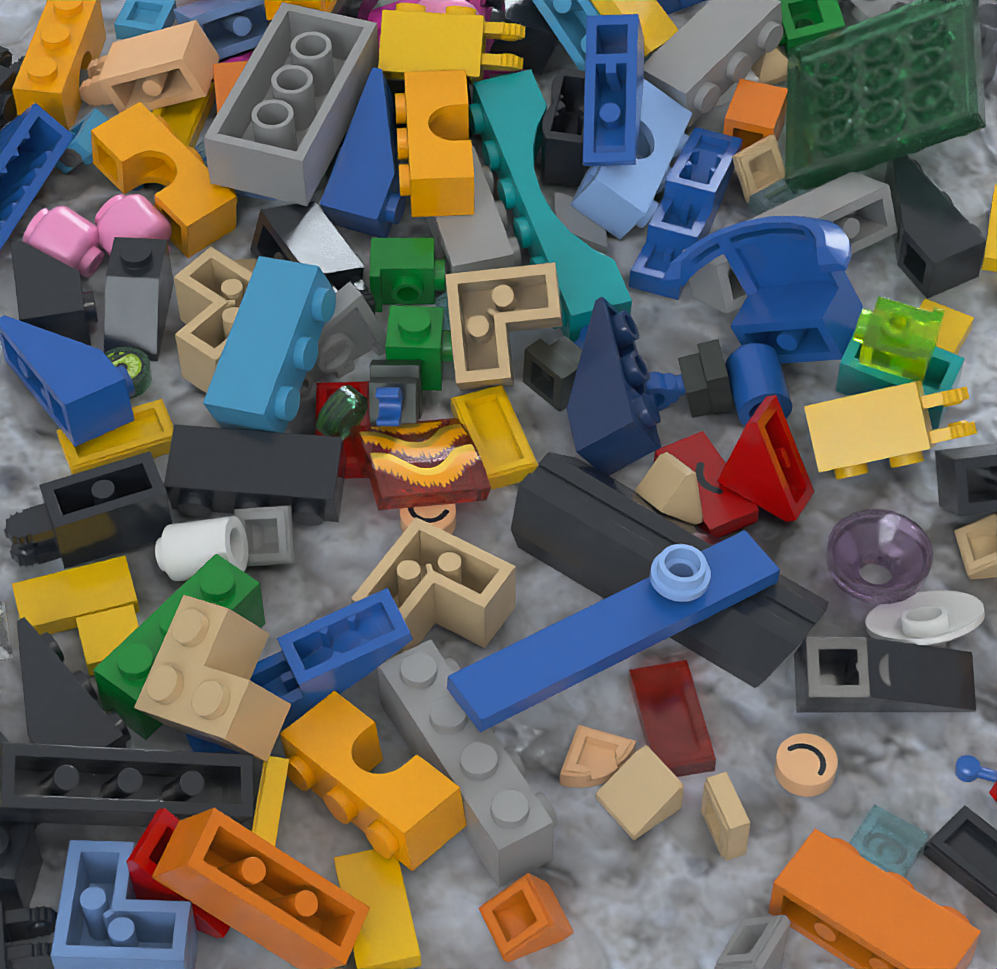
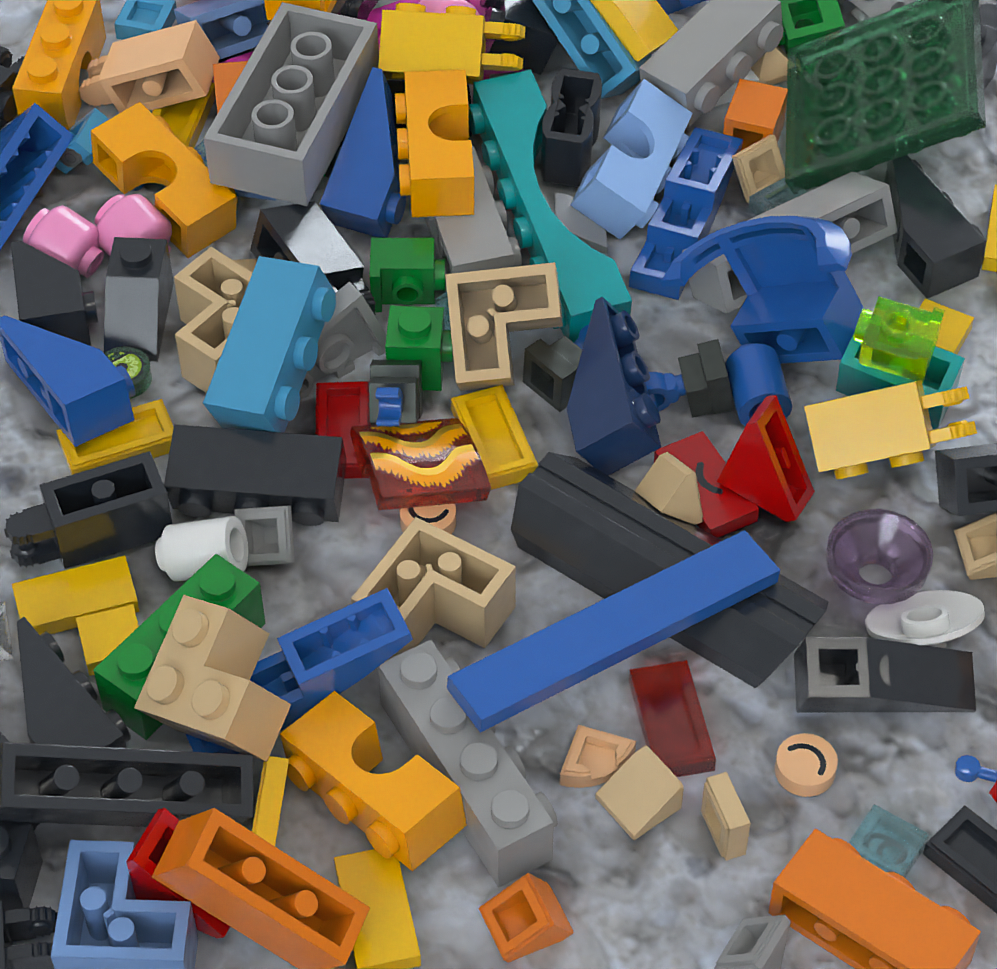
(341, 411): clear green tile -> none
(613, 89): blue slope -> none
(680, 561): light blue plate -> none

